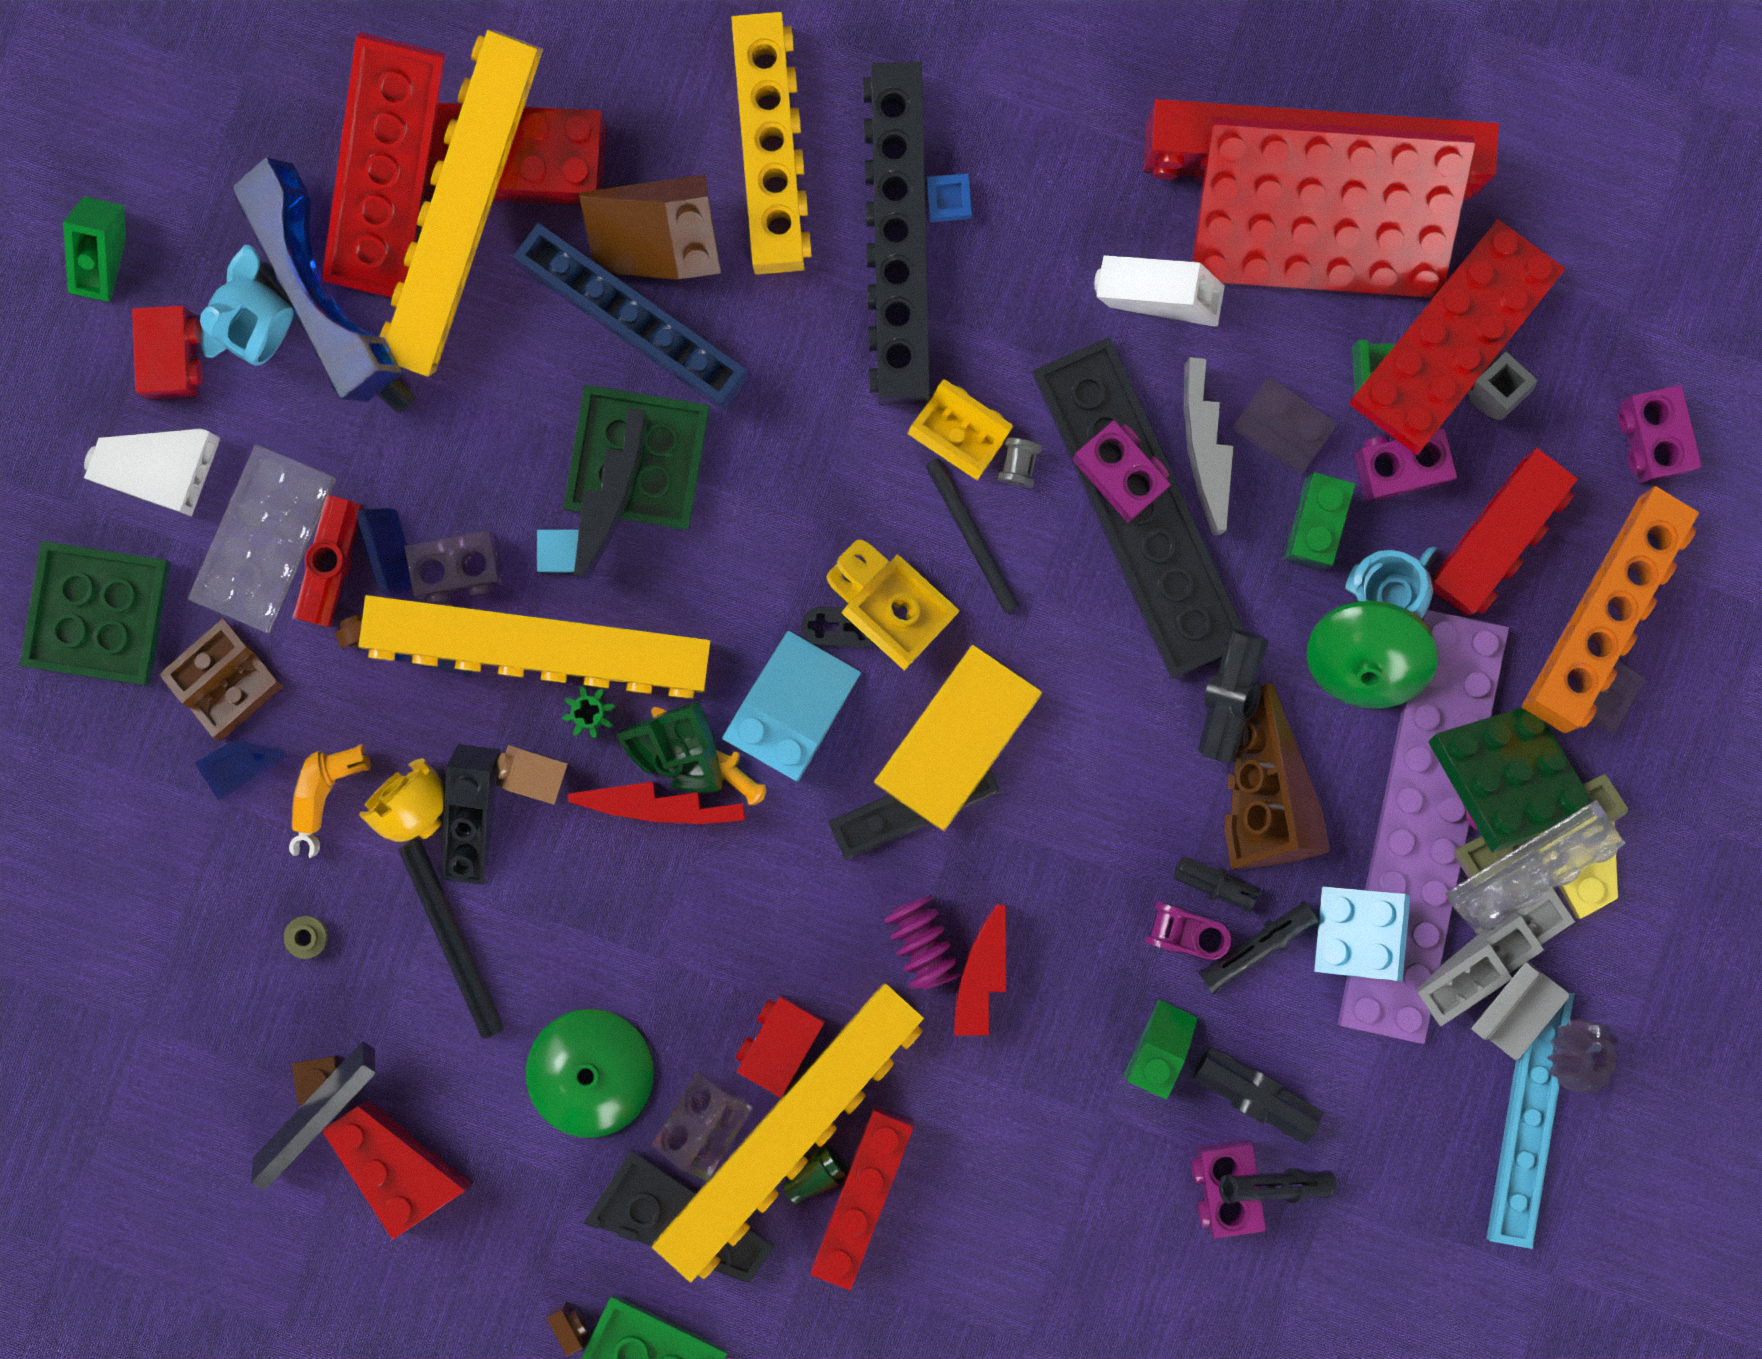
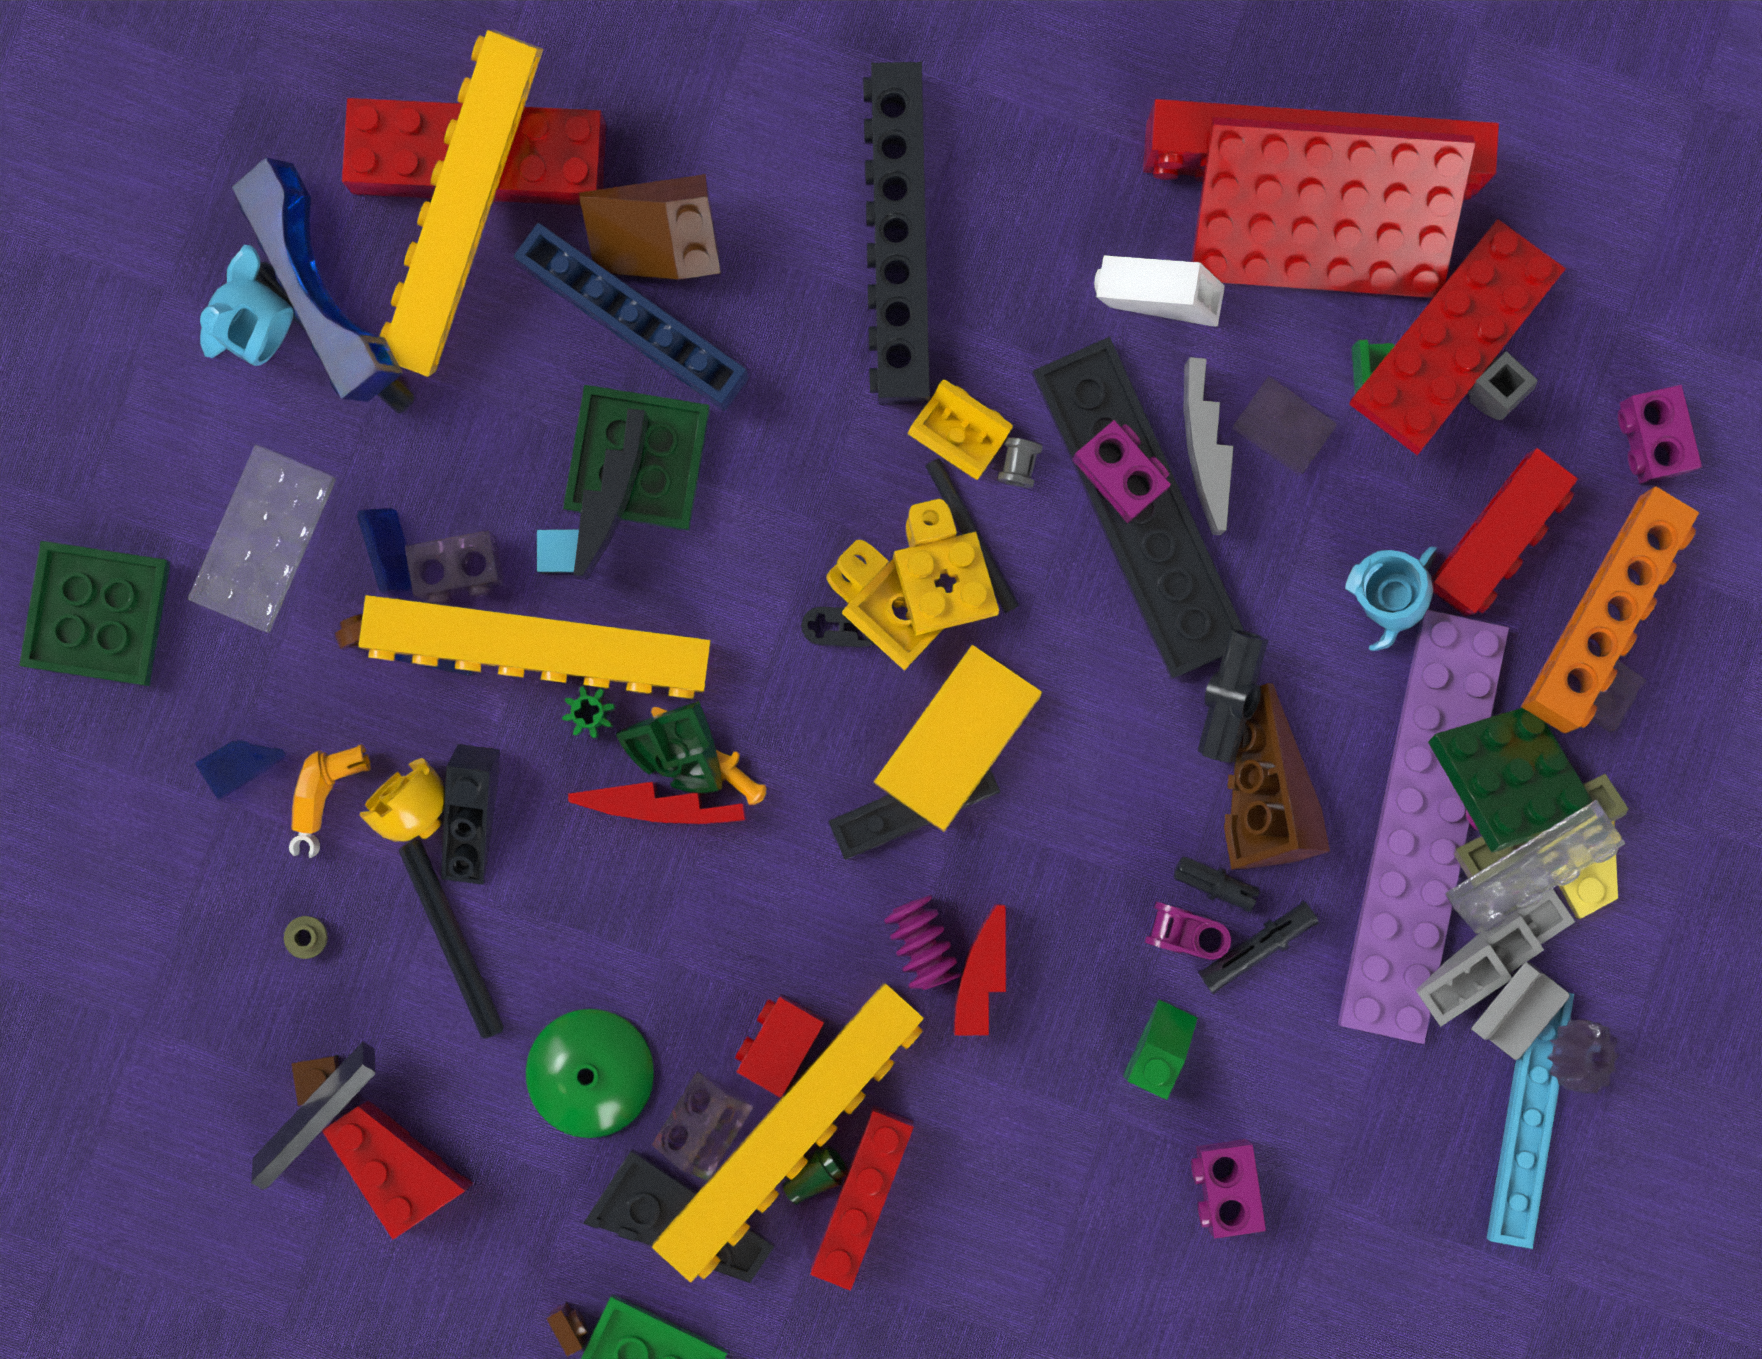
(94, 247): green slope -> none
(155, 466): white slope -> none
(166, 352): red brick -> none
(221, 680): reddish brown slope -> none
(322, 589): red piece -> none
(382, 163): red plate -> none
(529, 774): medium nougat brick -> none
(754, 37): yellow brick -> none
(791, 706): medium azure slope -> none
(939, 551): none -> yellow plate
(948, 197): blue plate -> none
(1257, 1095): black piece -> none
(1314, 1184): black pin -> none
(1319, 521): green brick -> none
(1362, 933): plate -> none
(1375, 640): green dish -> none
(1407, 472): magenta brick -> none

